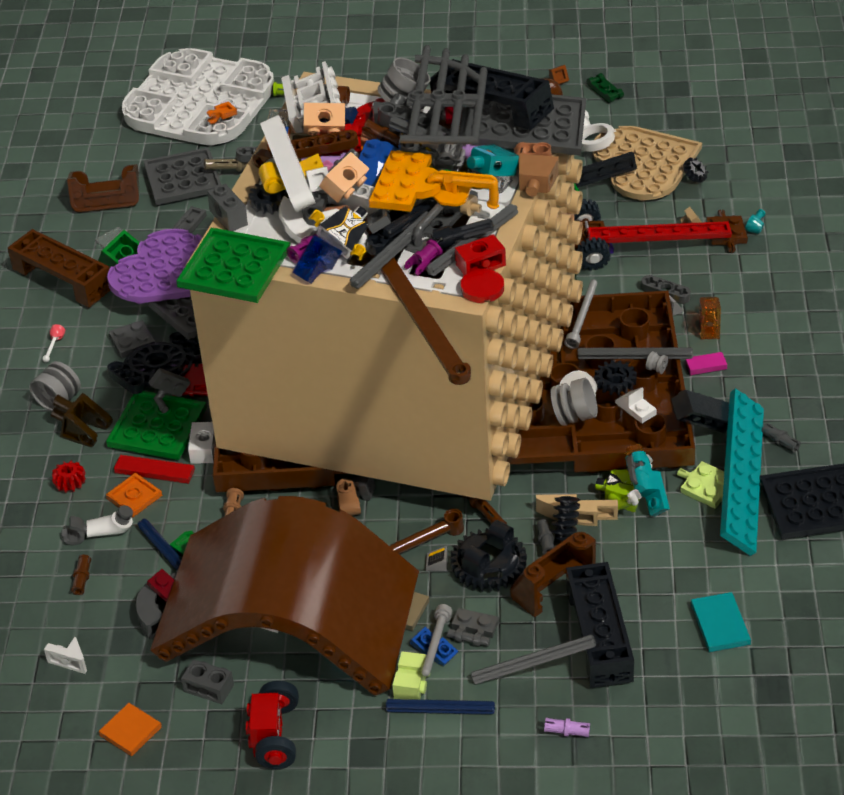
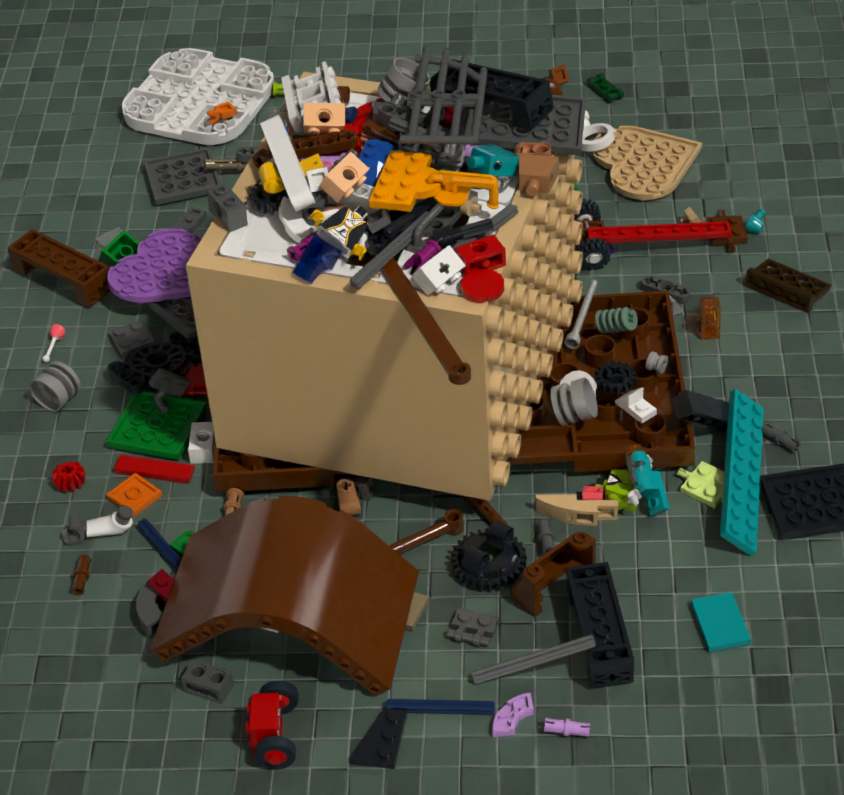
(66, 657): white slope -> none
(76, 416): dark brown piece -> none
(105, 194): reddish brown windscreen -> none
(130, 729): orange tile -> none
(233, 265): green plate -> none
(383, 741): none -> black wing
(408, 680): yellowish green brick -> none
(437, 560): slope -> none
(439, 270): none -> white brick
(442, 615): light grey piece -> none
(445, 650): blue slope -> none
(510, 715): none -> lavender tile
(566, 517): black piece -> none
(592, 493): none -> coral tile
(607, 169): black plate -> none
(616, 320): none -> sand green piece
(634, 353): dark grey axle -> none
(689, 169): black gear -> none
(706, 363): dark pink tile -> none
(787, 292): none -> dark brown fence

